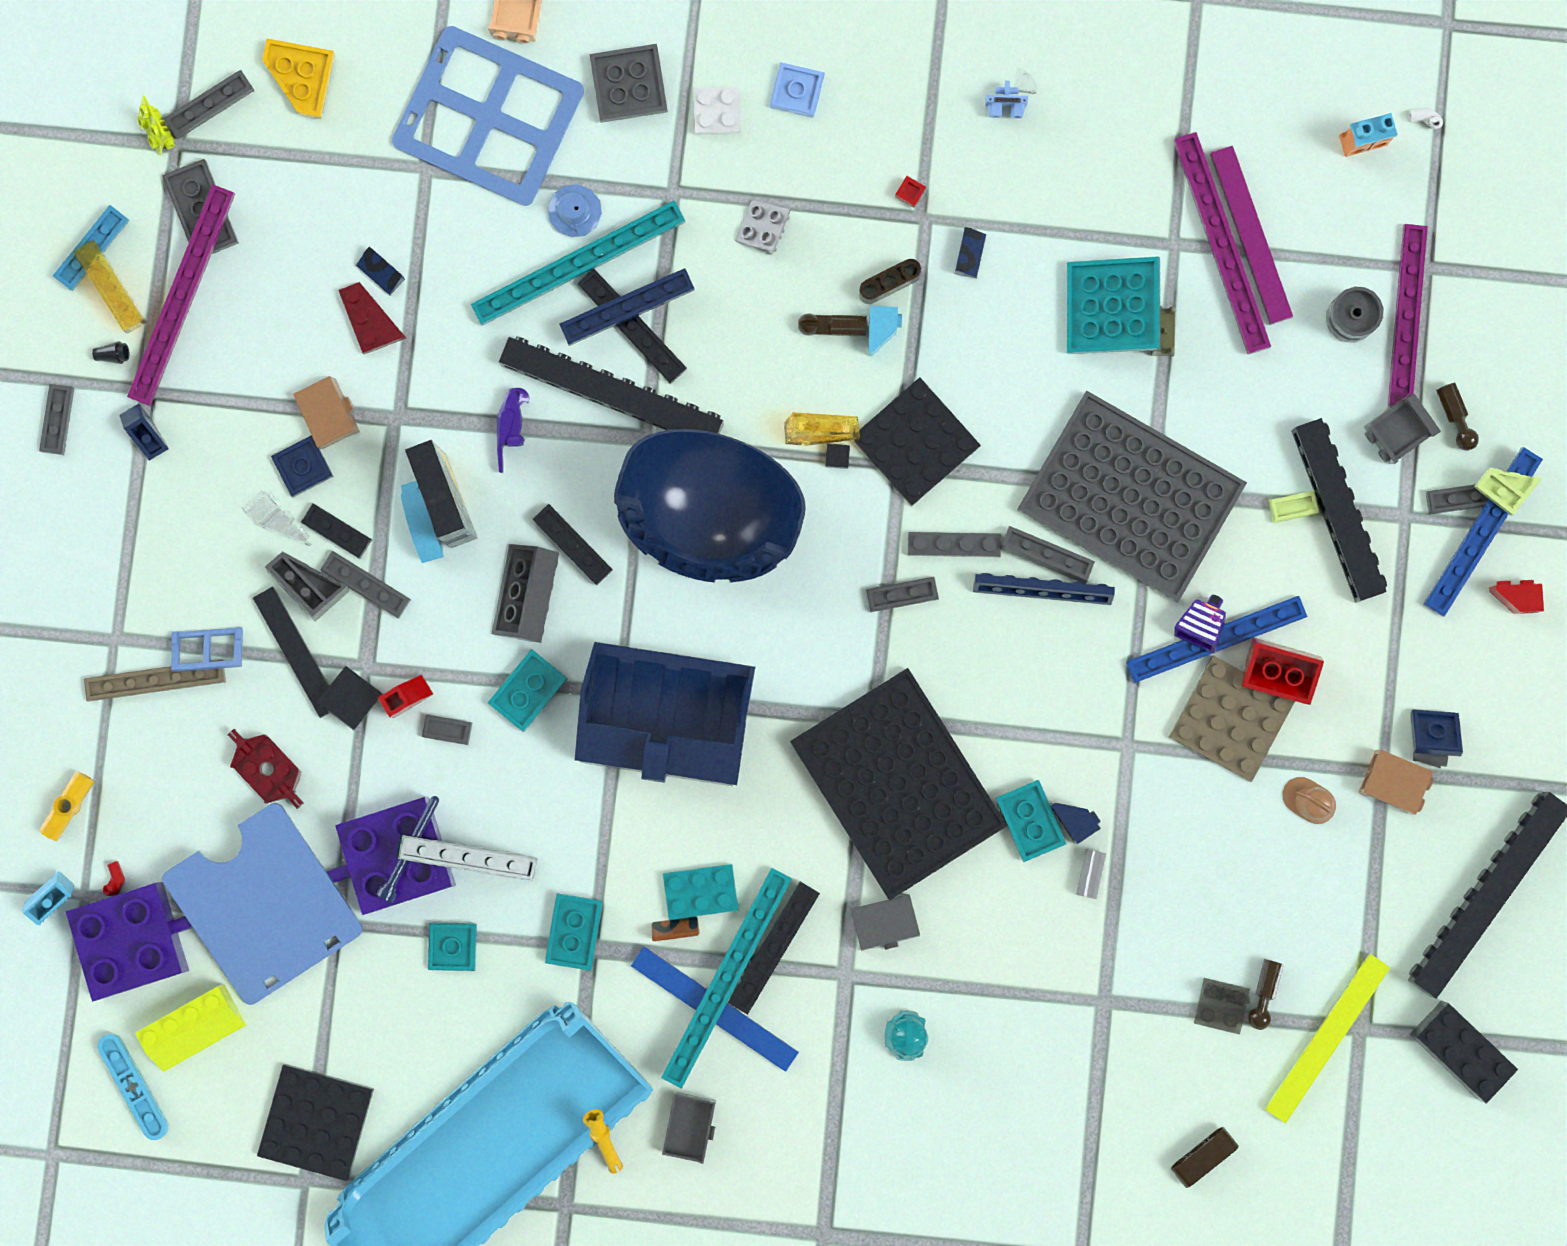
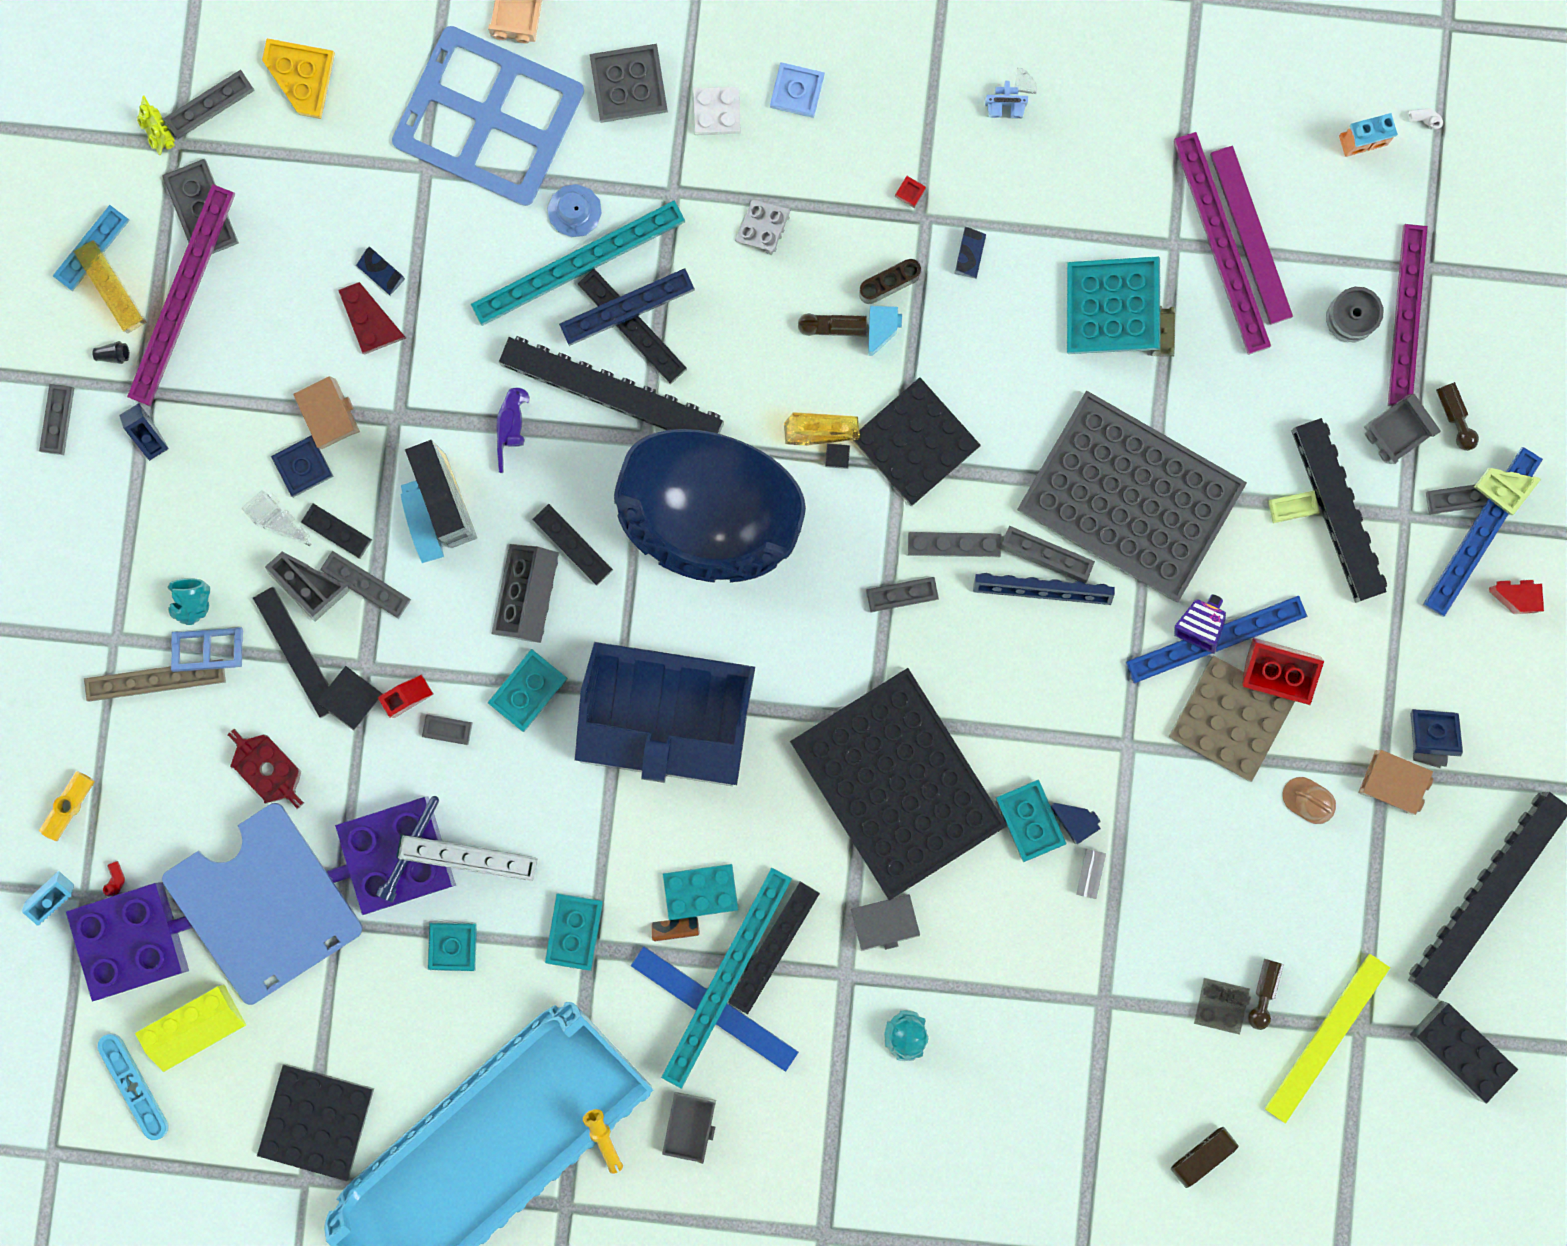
(190, 600): none -> teal helmet

